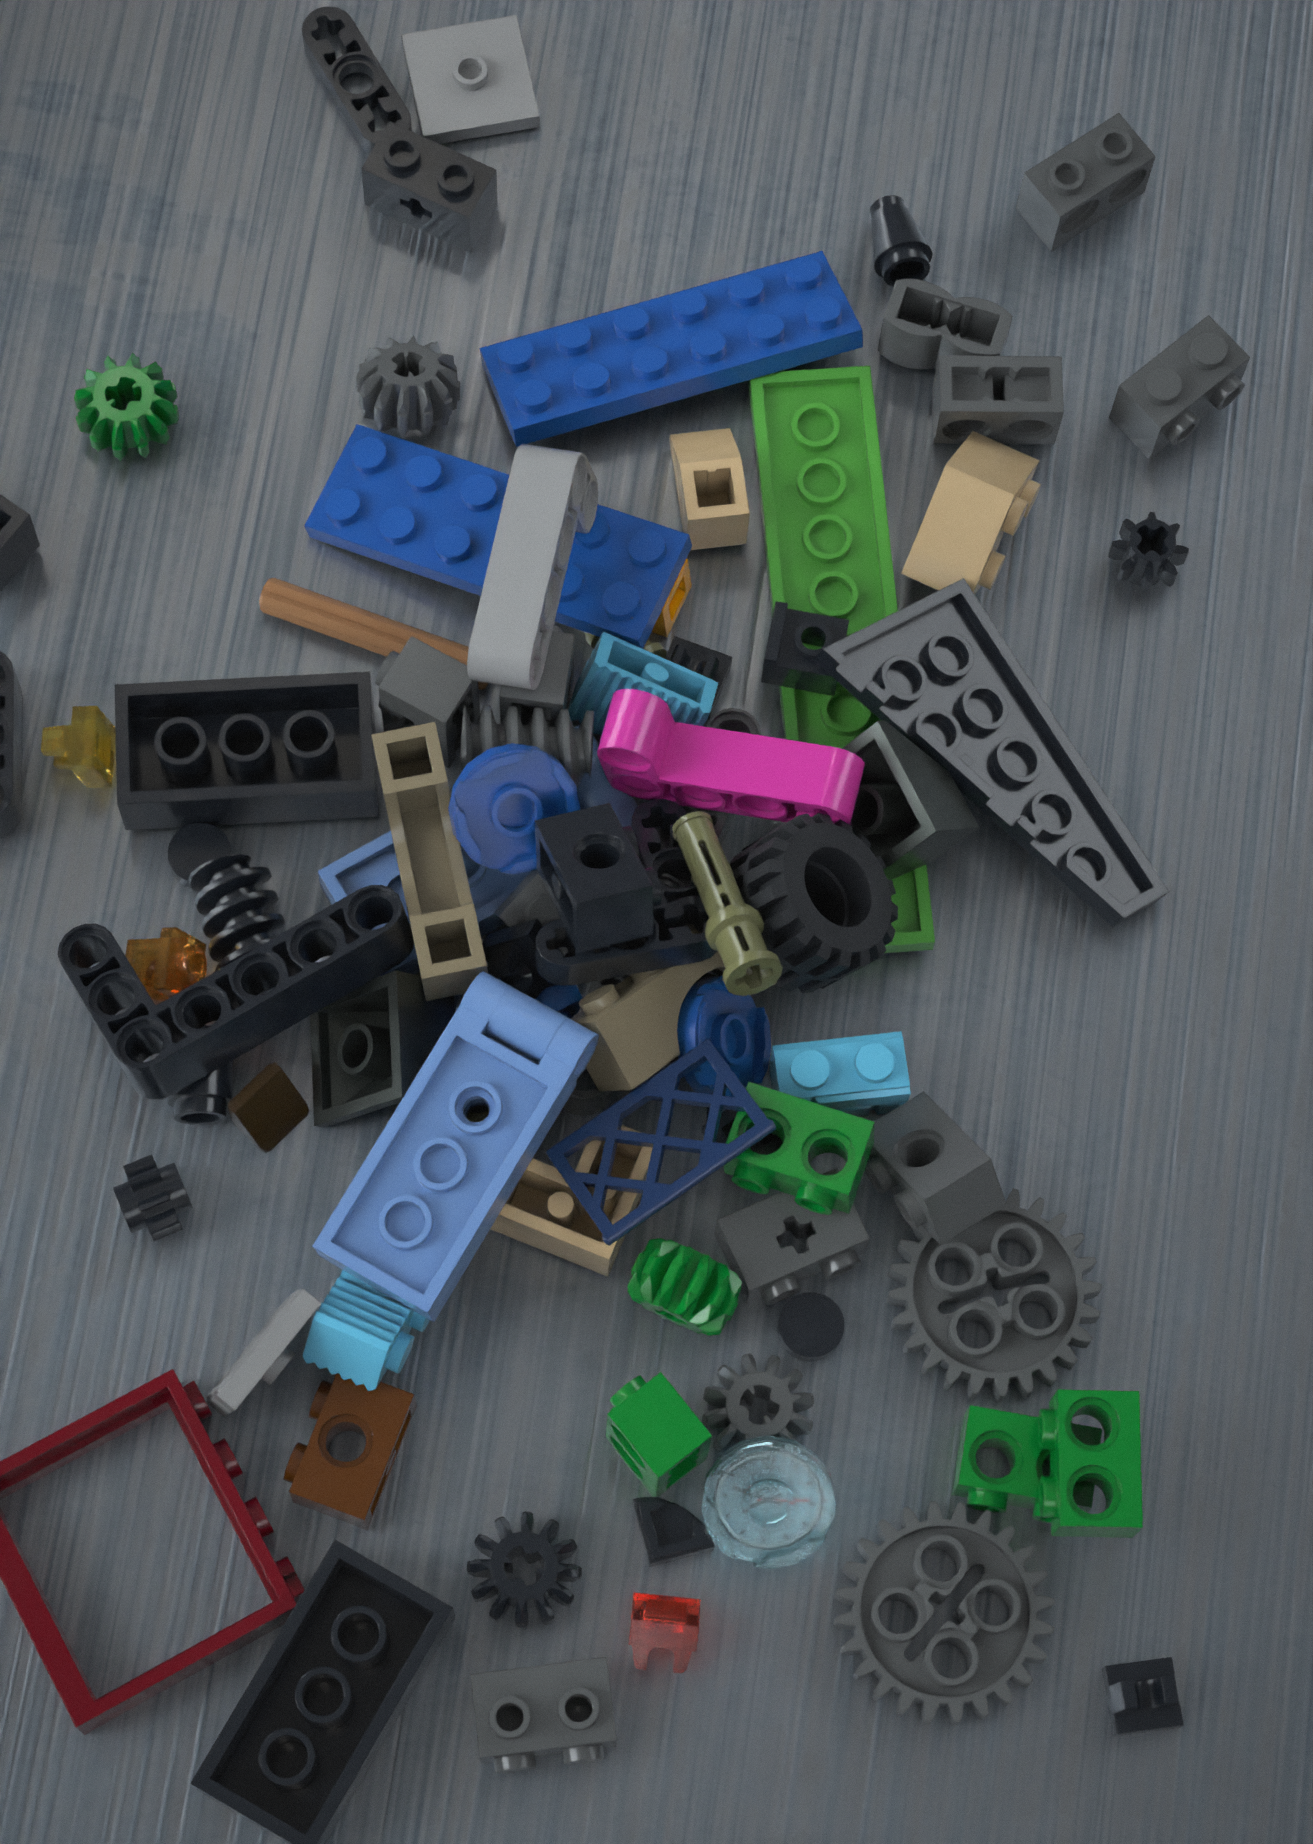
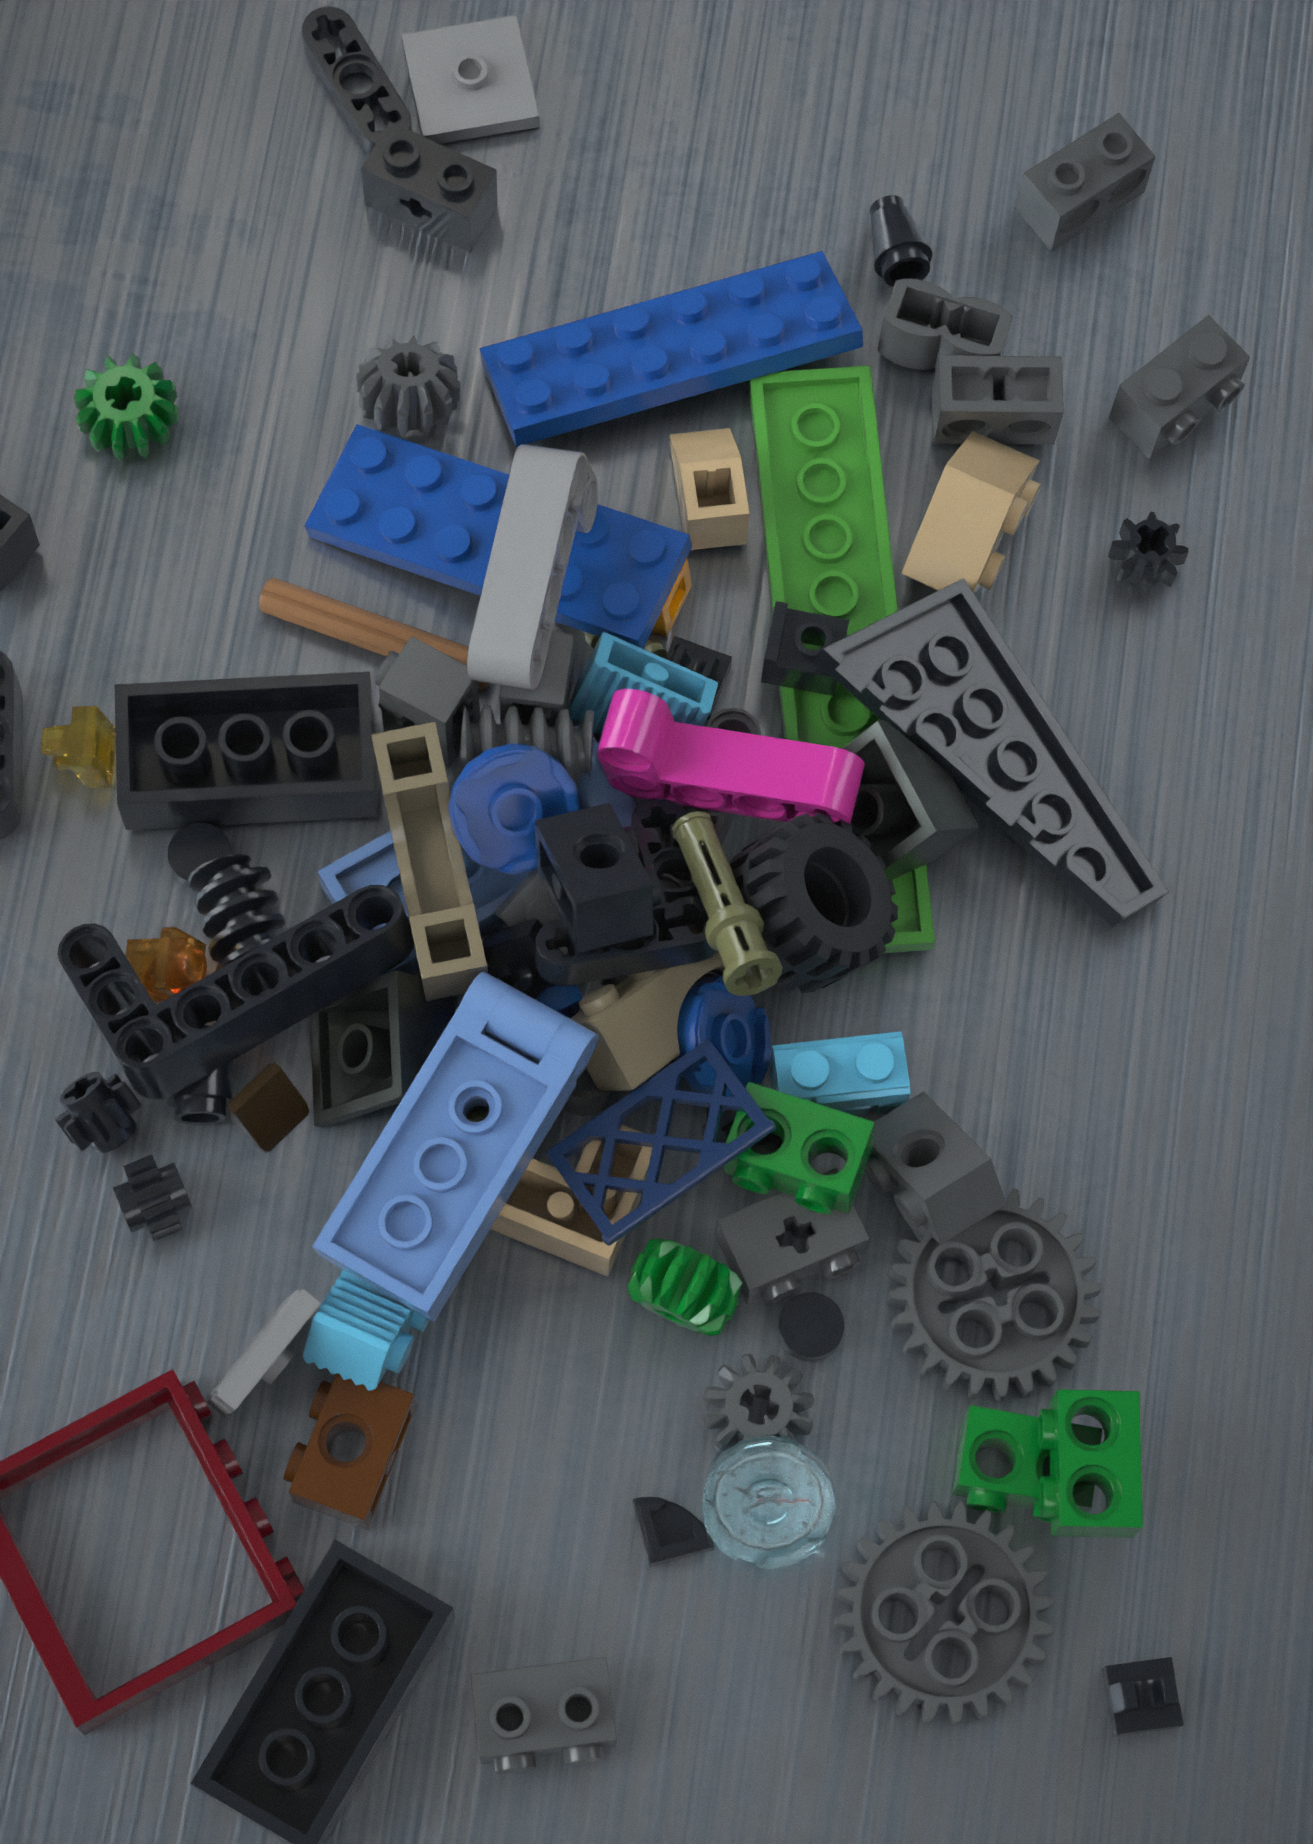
(98, 1112): none -> black gear
(533, 1549): black gear -> none
(656, 1433): green brick -> none
(664, 1624): clear red tile -> none

